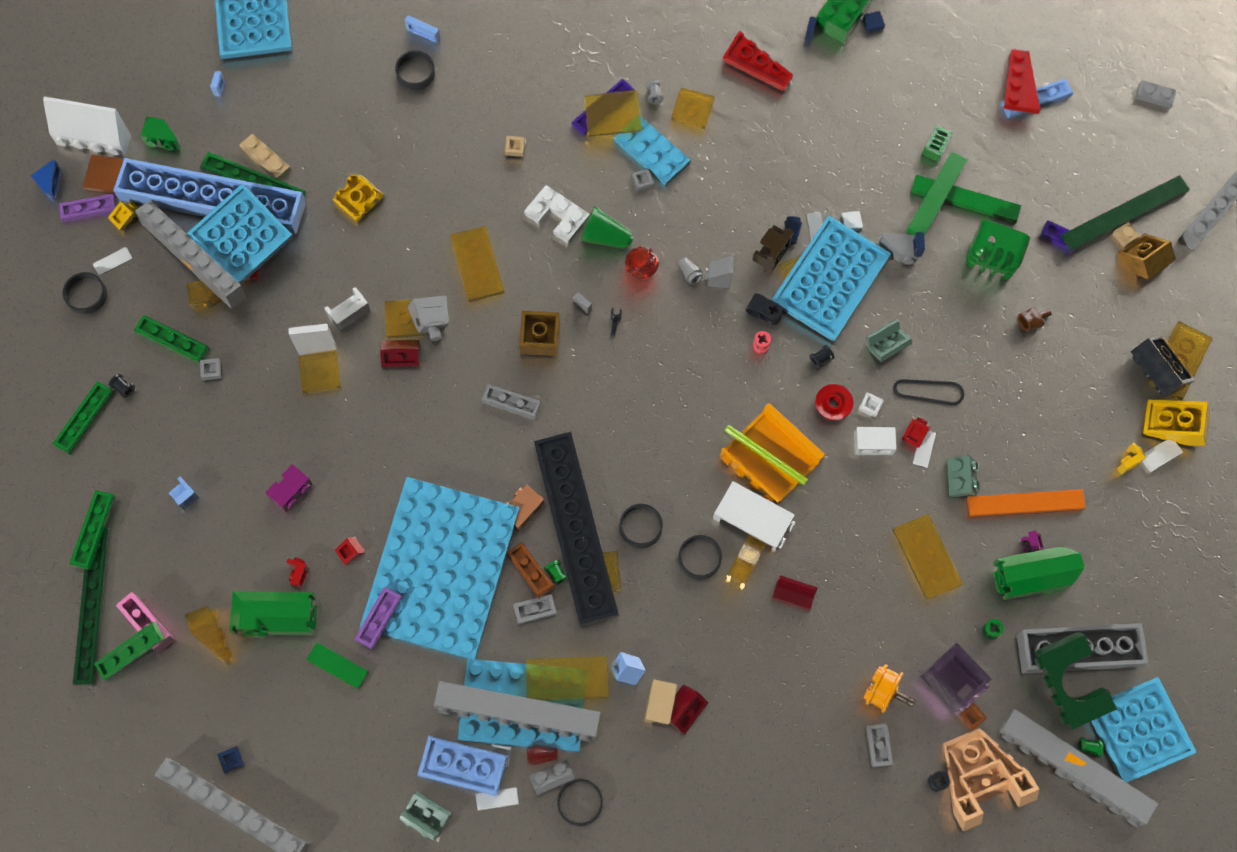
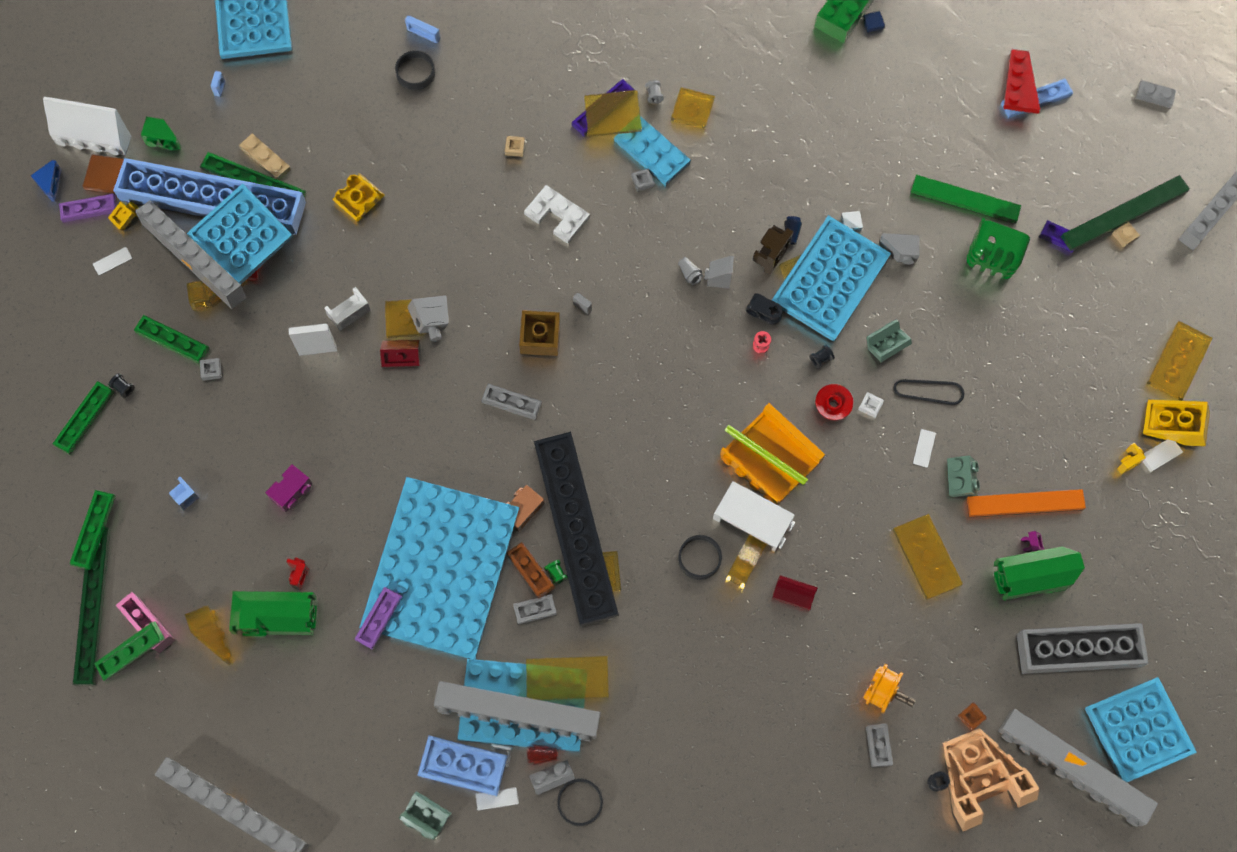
(77, 277): black tyre -> none
(231, 760): dark blue tile -> none
(319, 372): clear yellow tile -> none
(337, 665): green tile -> none
(349, 550): red slope -> none
(477, 264): clear yellow tile -> none
(606, 231): green cone -> none
(615, 318): black hand -> none
(627, 668): light blue panel -> none
(641, 262): clear red hair -> none
(641, 506): black tyre -> none
(660, 702): tan panel -> none
(686, 708): dark red panel -> none
(750, 59): red wing -> none
(810, 29): dark blue tile -> none
(814, 223): white sticker -> none
(875, 440): white panel -> none
(916, 431): red bracket -> none
(918, 244): dark blue tile -> none
(932, 153): green slope -> none
(937, 194): green tile -> none
(952, 673): clear purple container -> none
(997, 632): green bush -> none
(1032, 318): reddish brown piece -> none
(1053, 661): dark green arch -> none
(1090, 747): green bush -> none
(1148, 255): pearl gold slope -> none
(1162, 366): black slope -> none

